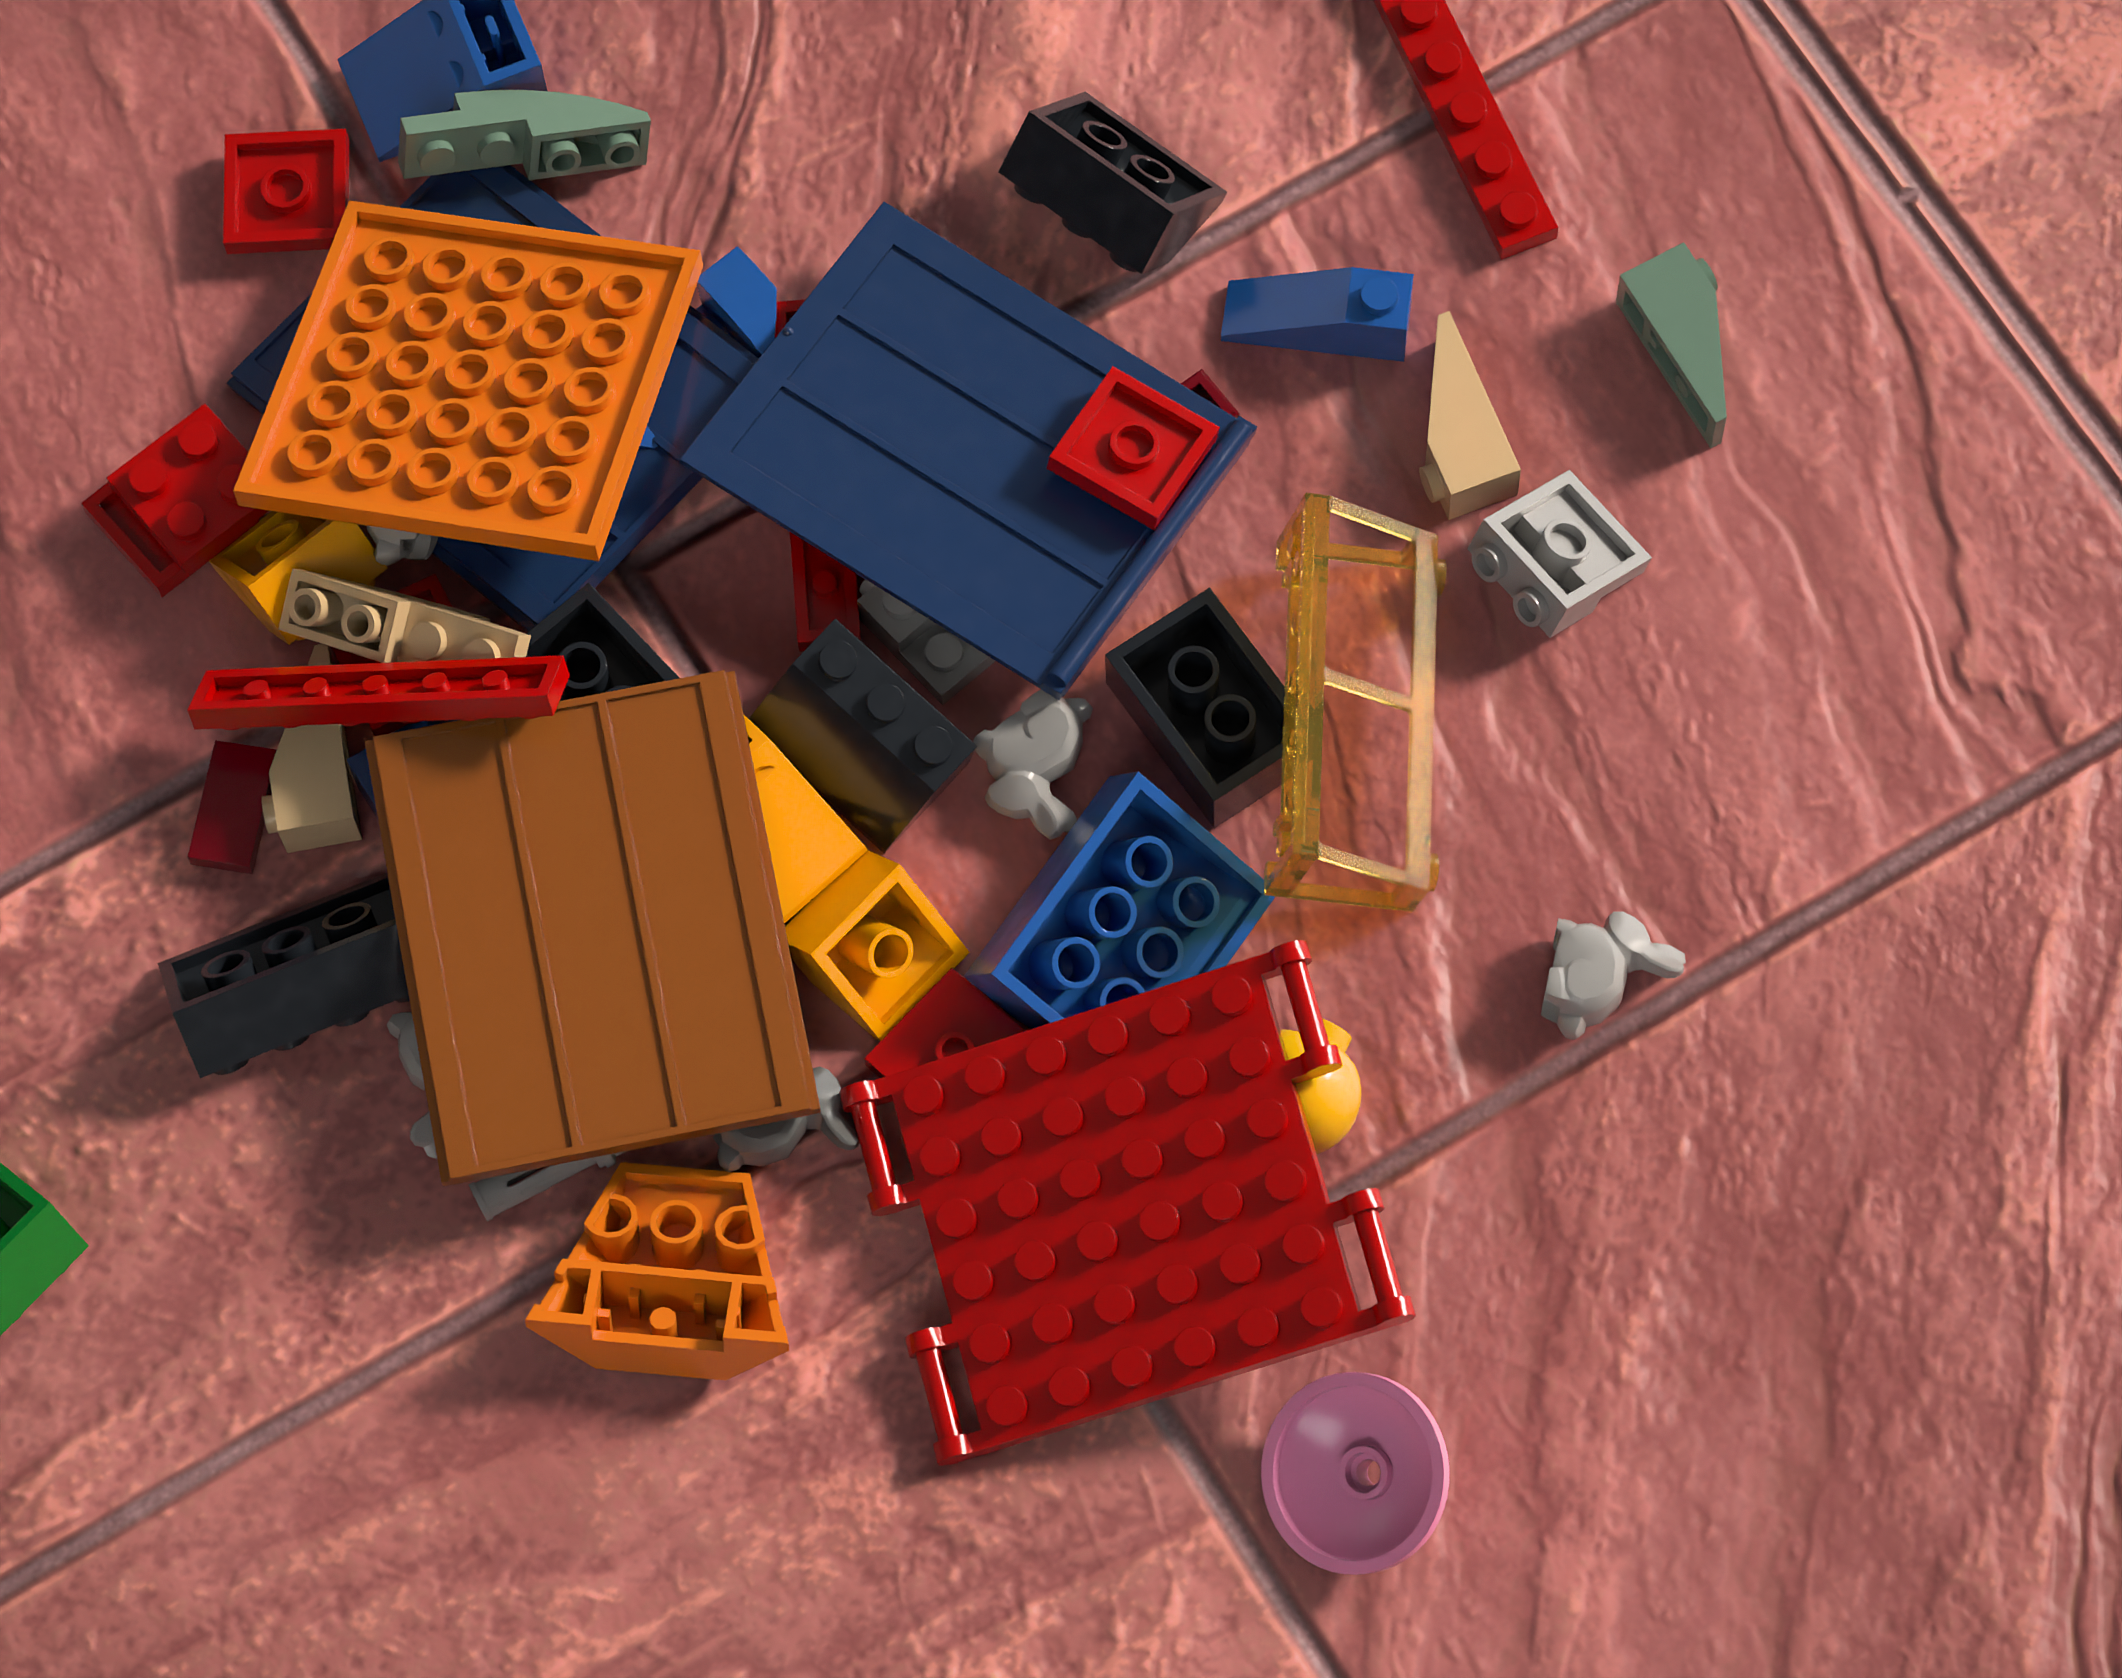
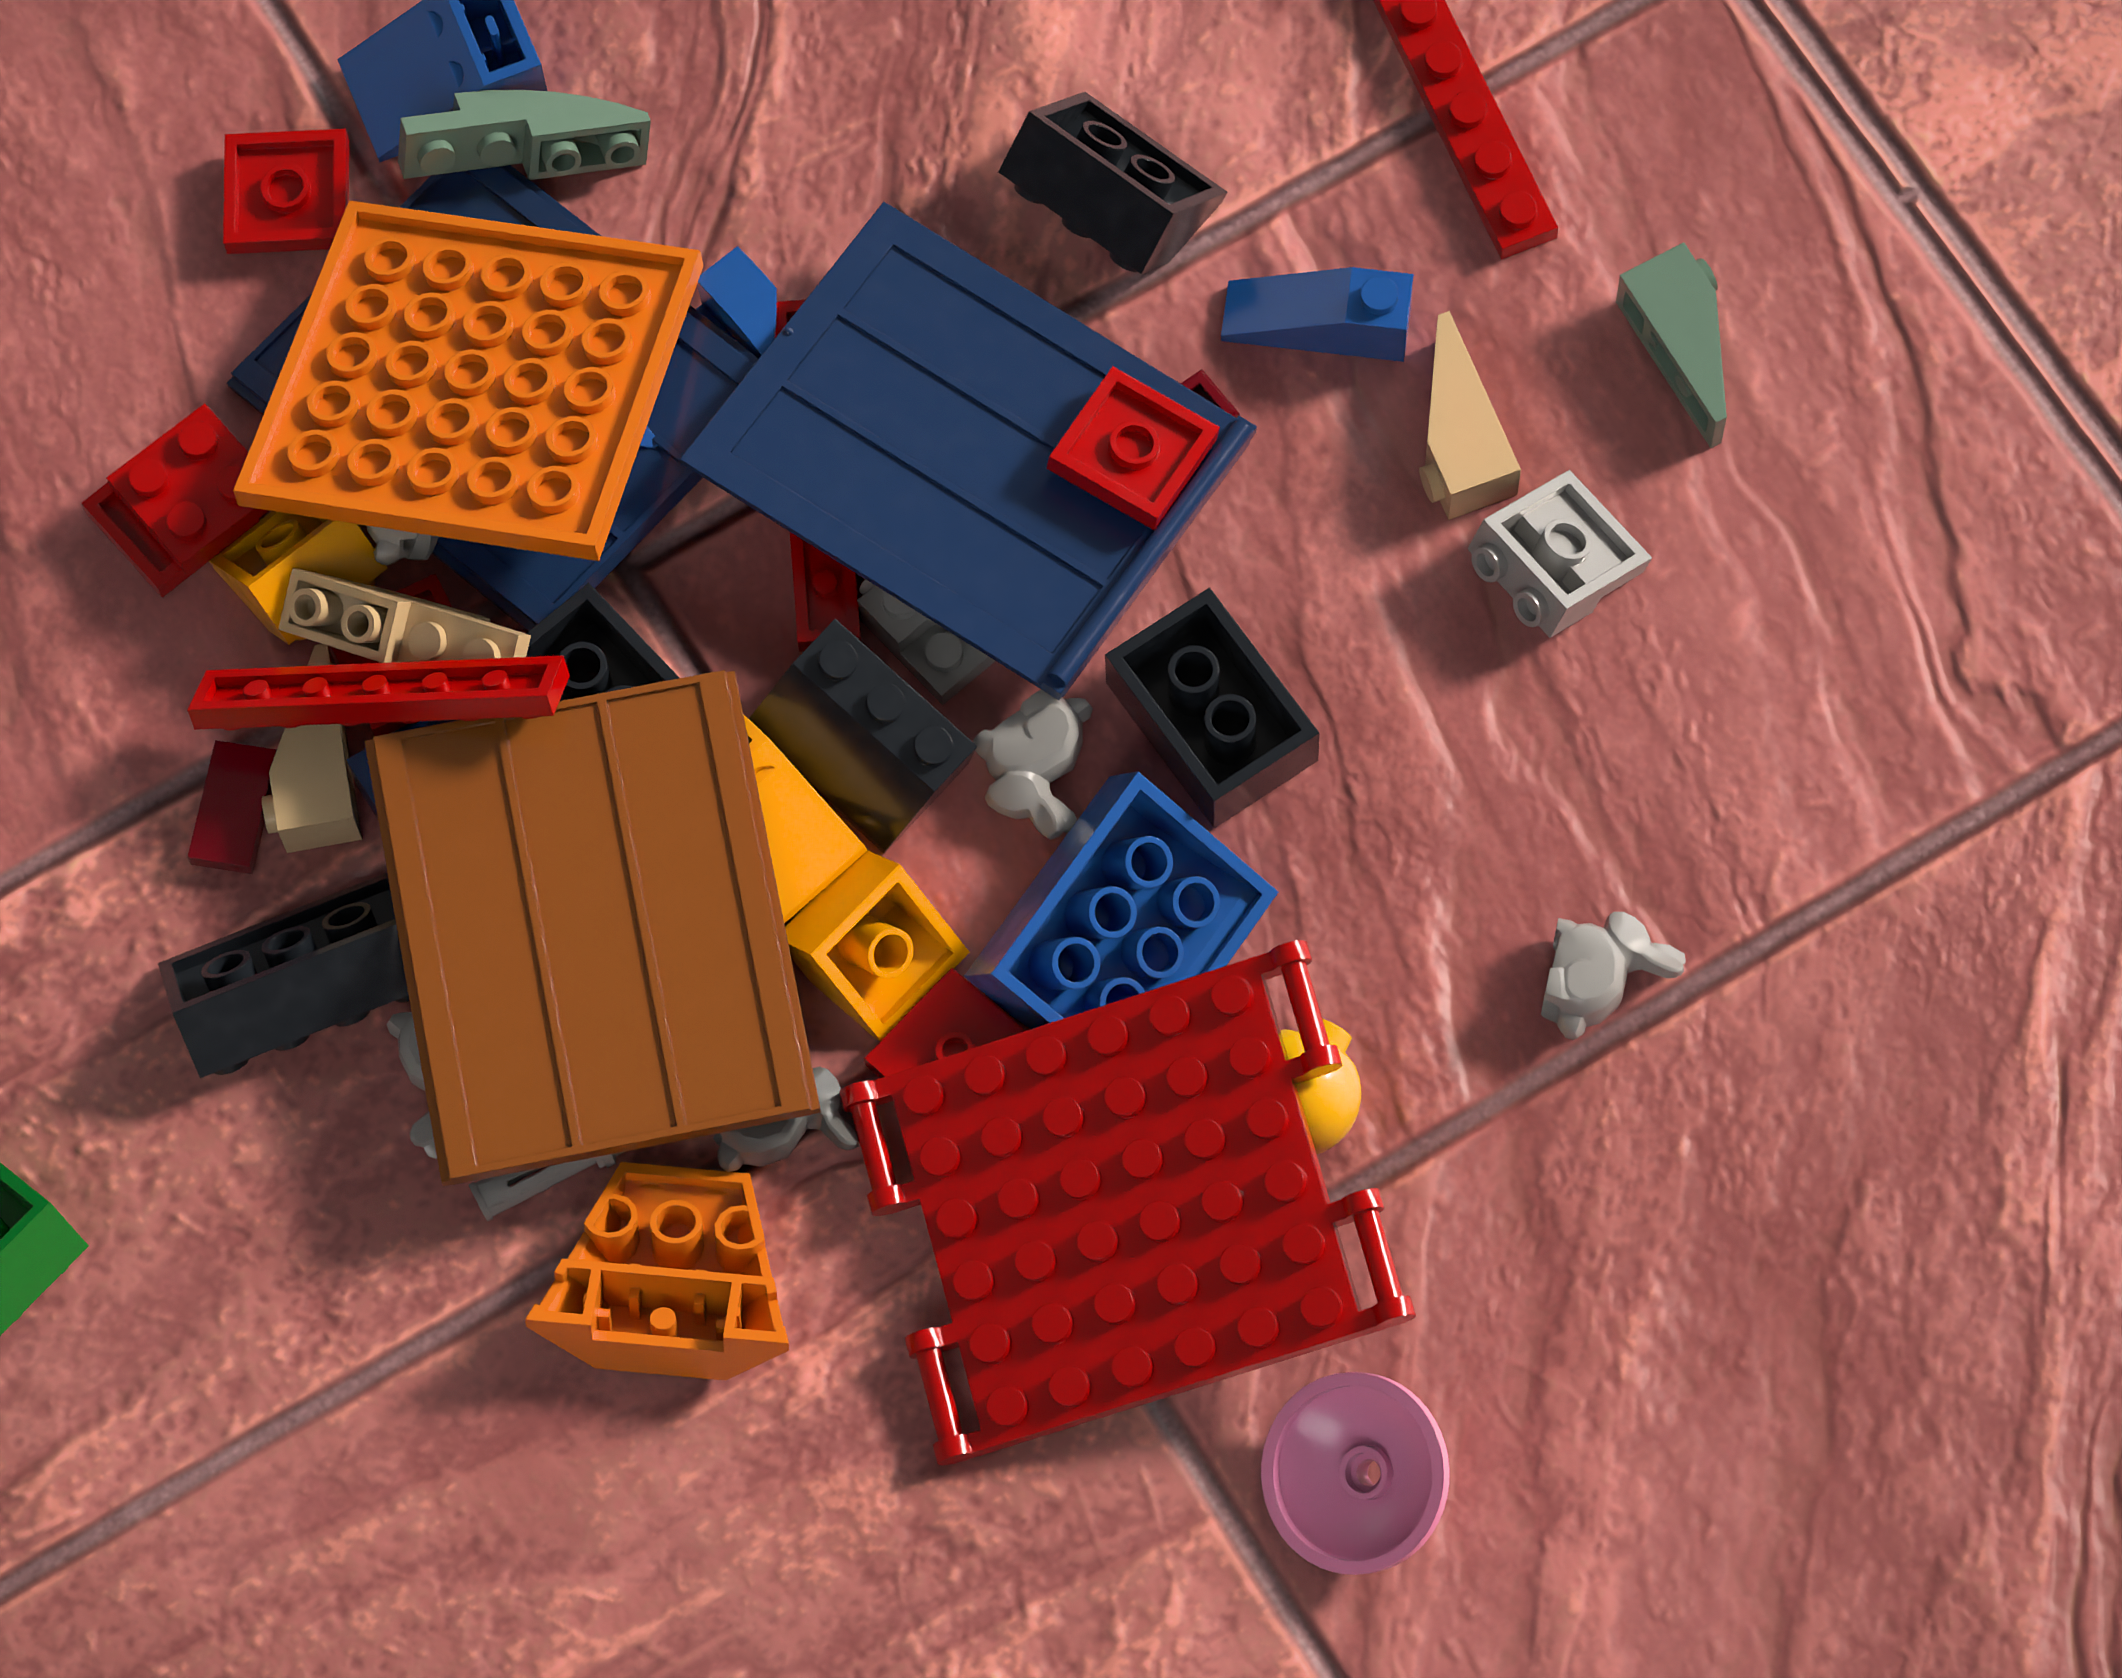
(1304, 557): clear yellow windscreen -> none

